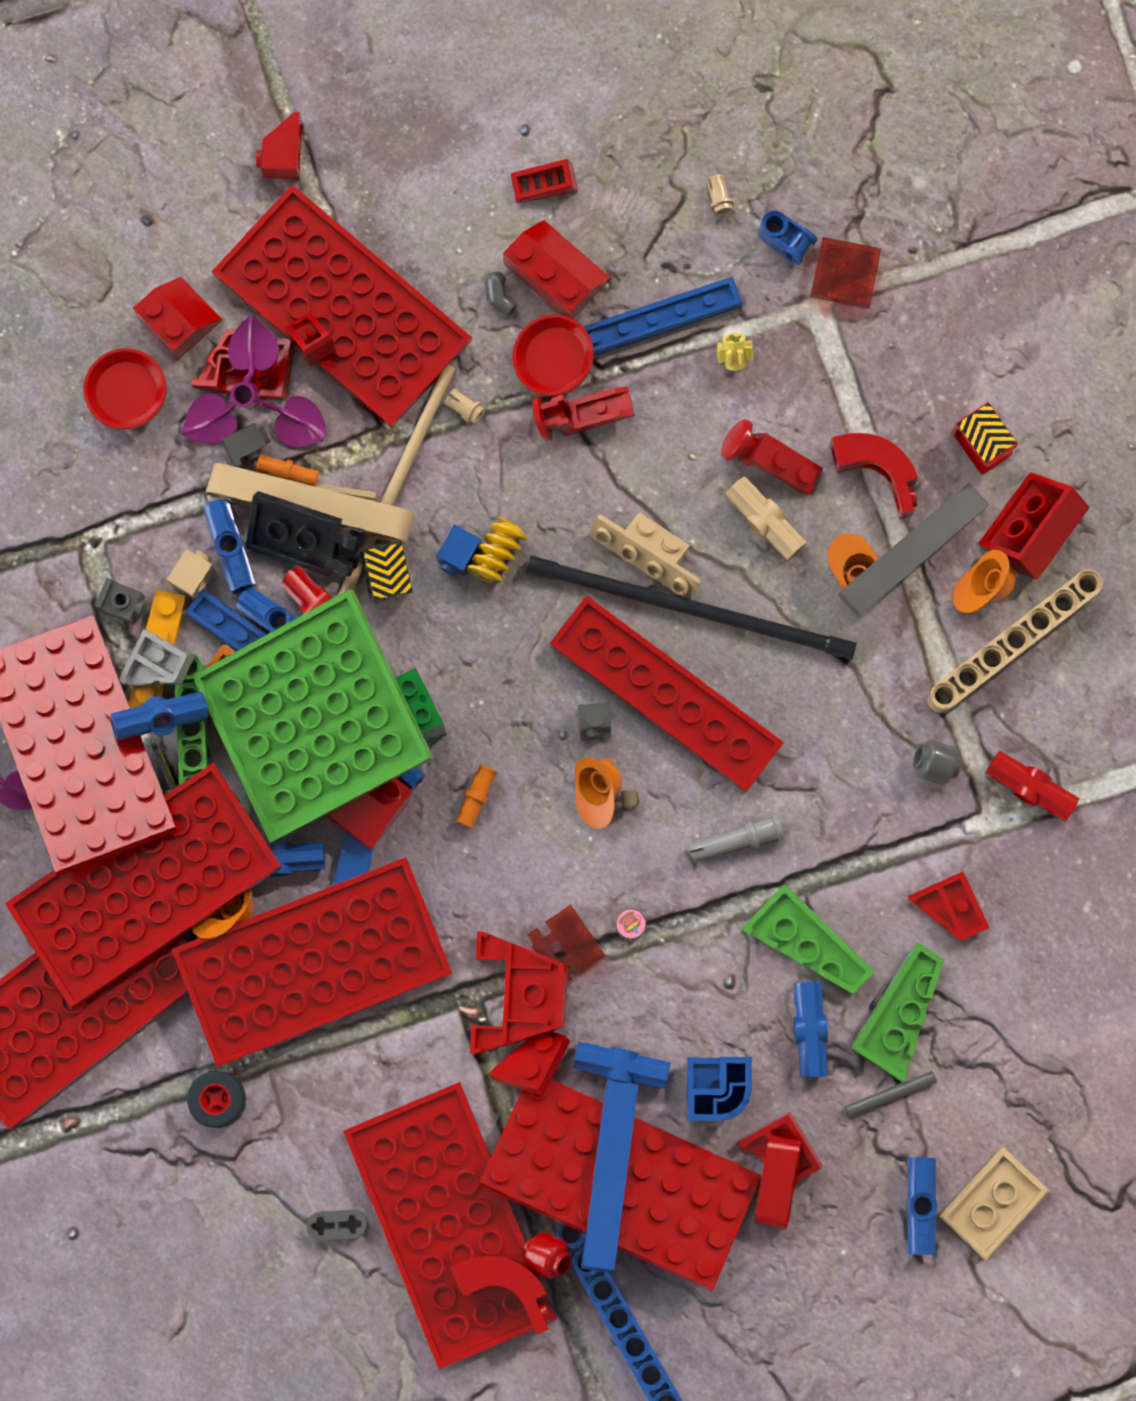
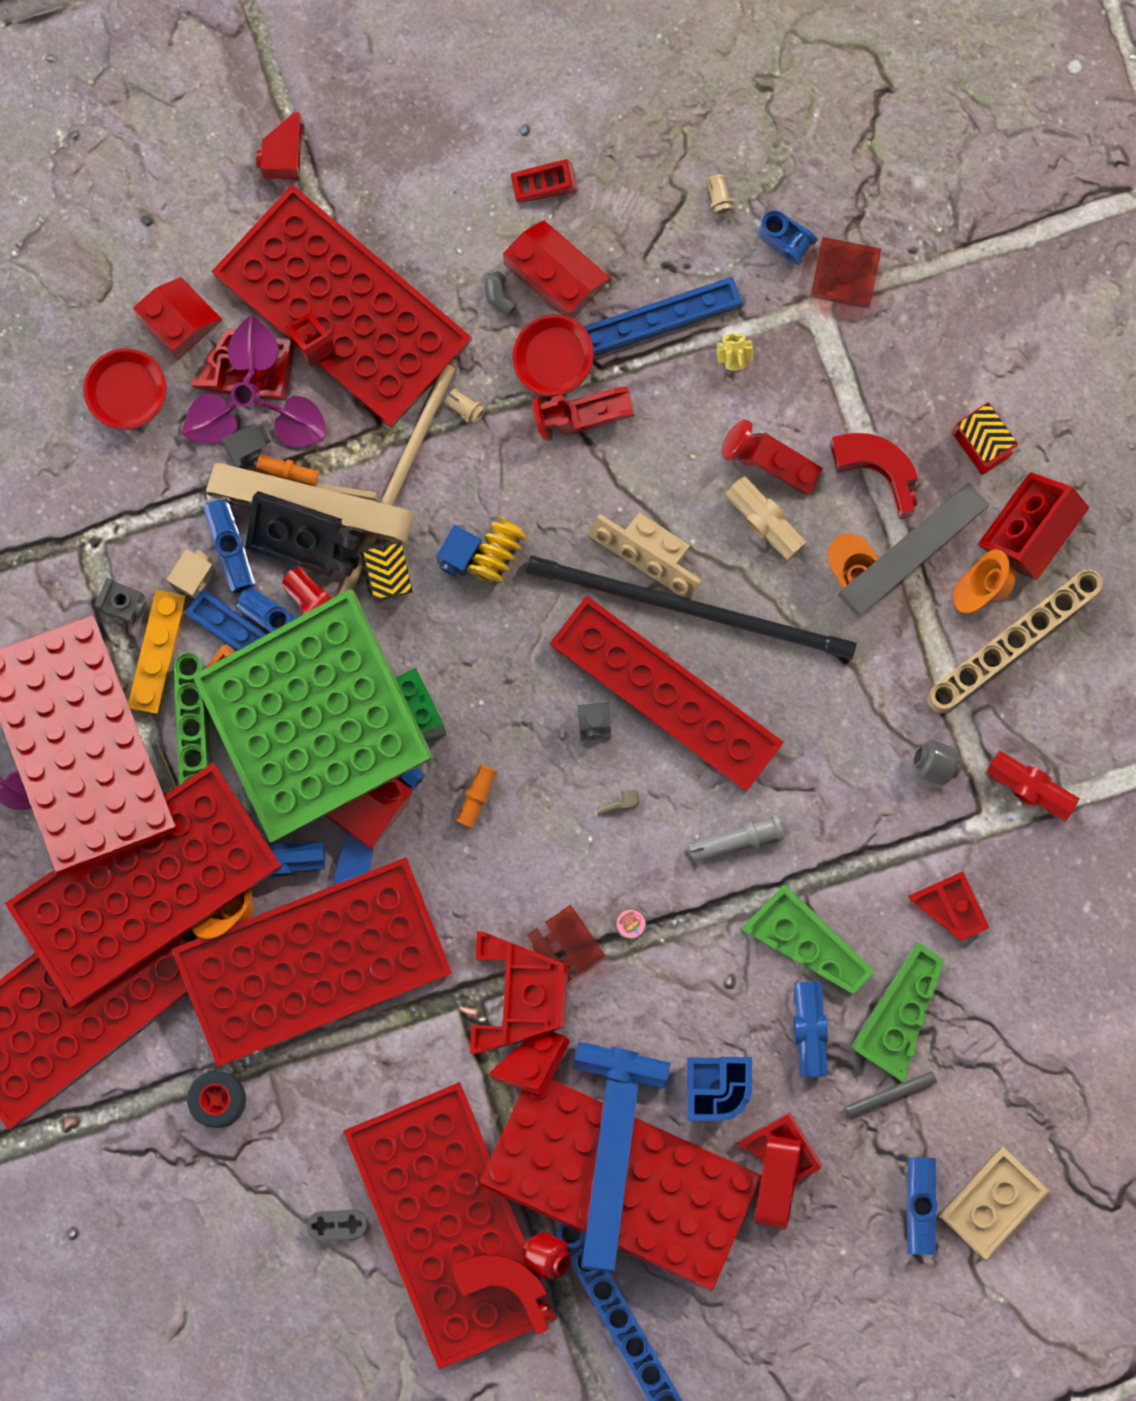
(143, 719): blue piece -> none
(155, 662): light grey wing -> none
(595, 790): orange piece -> none

